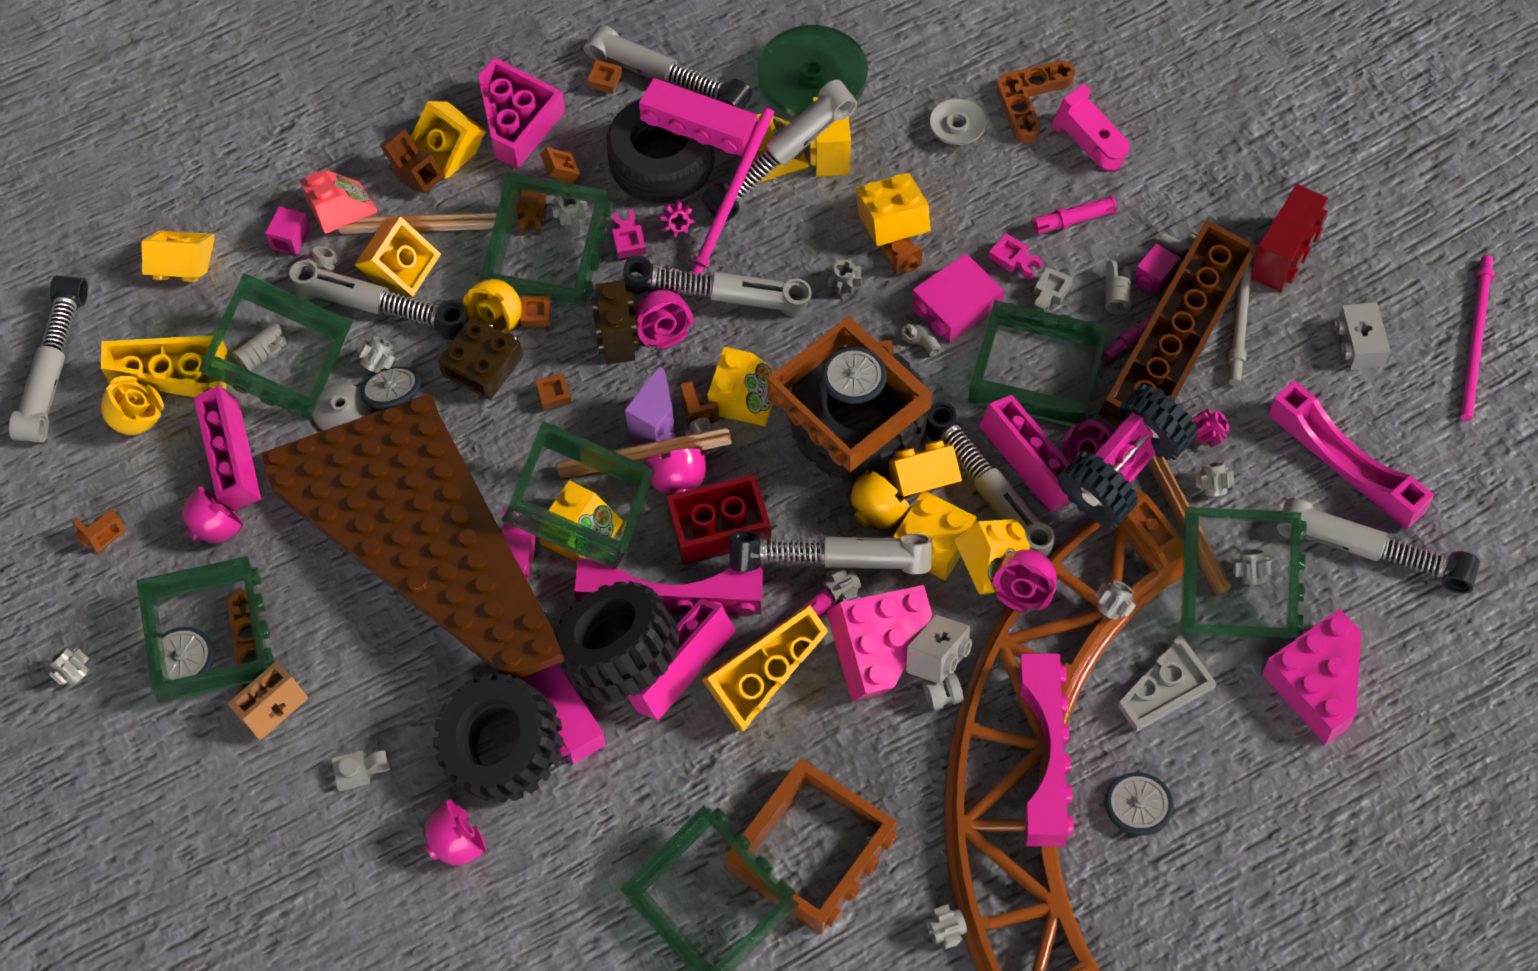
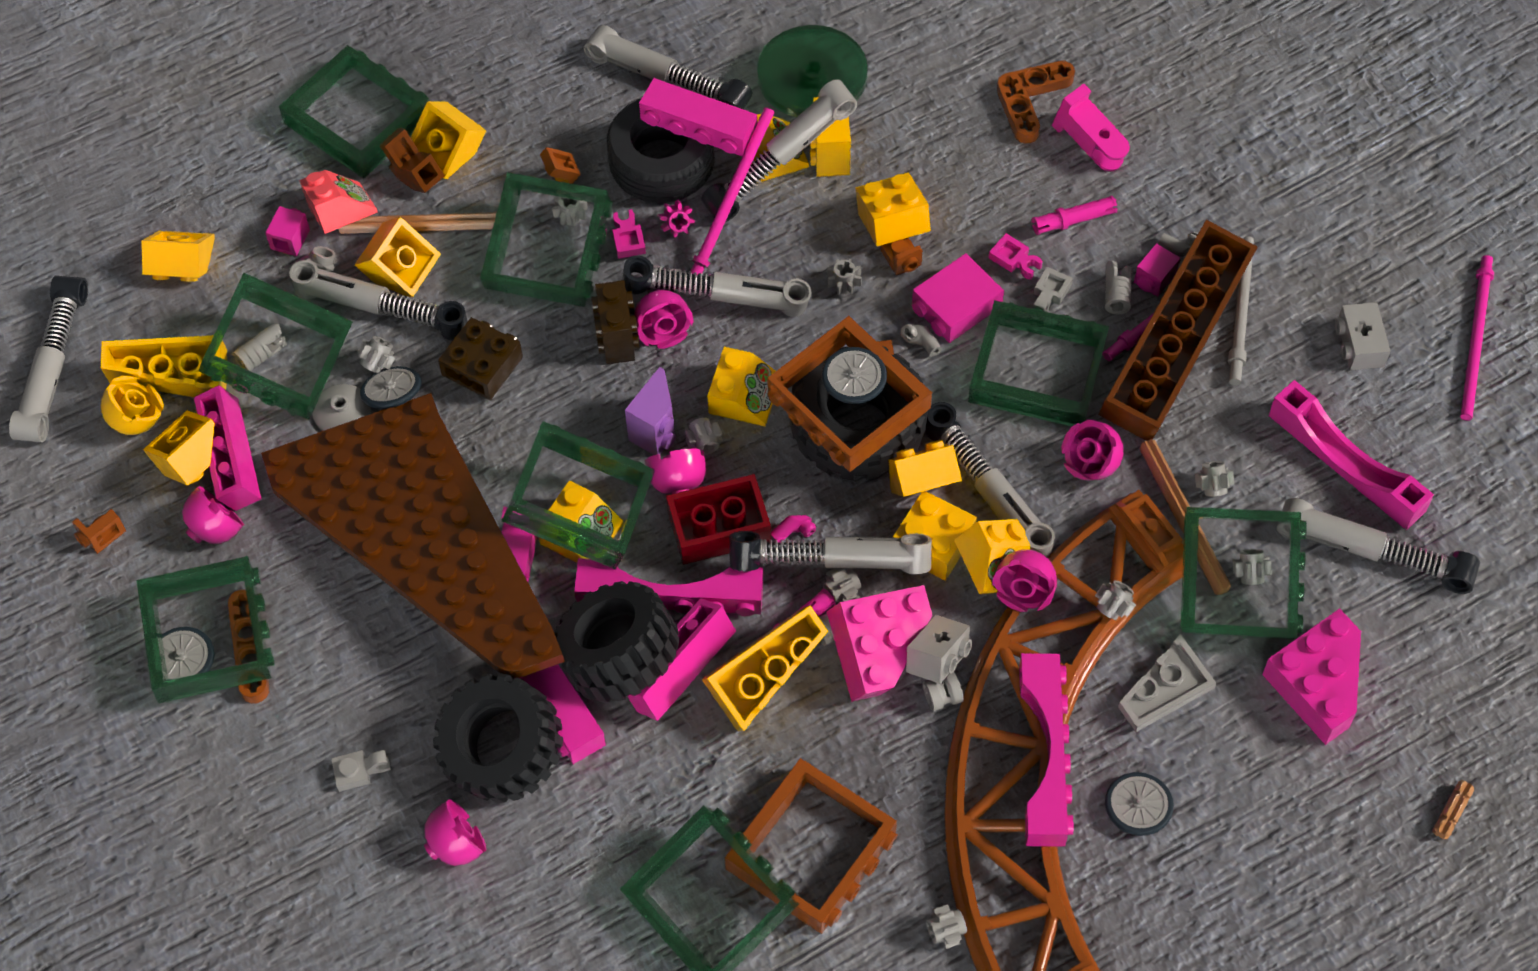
(68, 666): light grey gear -> none
(183, 448): none -> yellow slope
(268, 700): medium nougat brick -> none
(358, 161): none -> clear green window
(494, 303): yellow cylinder -> none
(517, 110): dark pink brick -> none
(530, 210): reddish brown plate -> none
(536, 311): dark orange plate -> none
(553, 391): dark orange plate -> none
(604, 76): dark orange plate -> none
(694, 405): dark orange bracket -> none
(700, 440): medium nougat axle -> none
(796, 524): none -> dark pink arm
(877, 502): yellow cylinder -> none
(959, 113): light grey dish -> none
(1026, 450): dark pink brick -> none
(1148, 427): black plate -> none
(1210, 427): dark pink gear -> none
(1290, 238): dark red brick -> none
(1453, 809): none -> medium nougat axle

